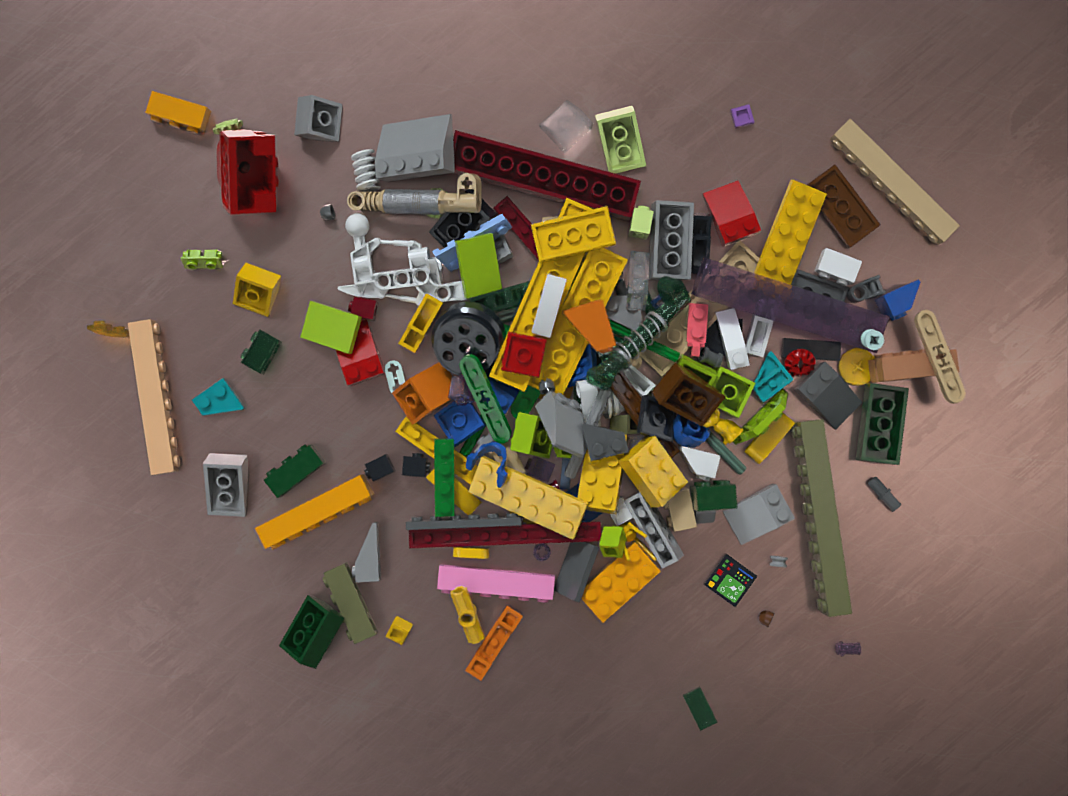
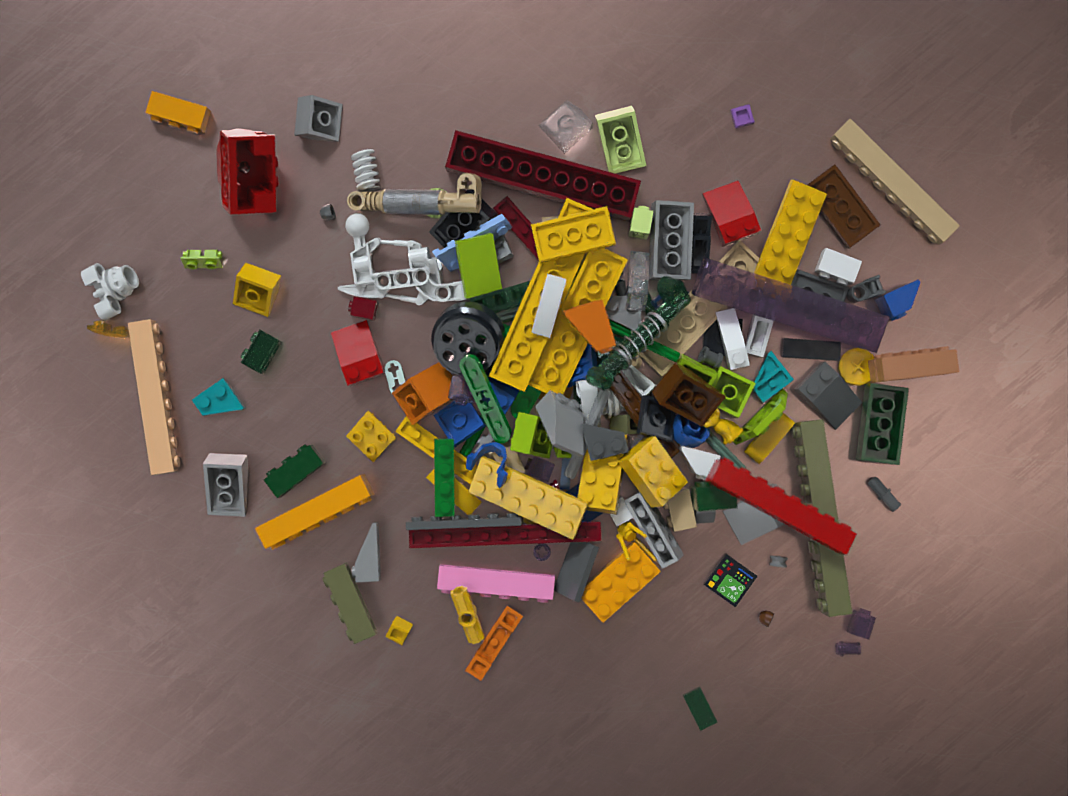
(110, 287): none -> white beam
(228, 125): yellowish green gear -> none
(311, 632): dark green brick -> none
(331, 327): lime tile -> none
(370, 436): none -> yellow hinge
(379, 468): black brick -> none
(415, 149): light grey slope -> none
(416, 465): black brick -> none
(420, 323): yellow slope -> none
(471, 552): yellow beam -> none
(523, 354): red tile -> none
(546, 386): dark grey hinge -> none
(612, 541): lime brick -> none
(696, 327): coral hinge -> none
(781, 506): none -> red brick
(794, 358): red gear -> none
(861, 623): none -> clear purple brick
(868, 338): light aqua wheel -> none
(933, 338): tan piece -> none

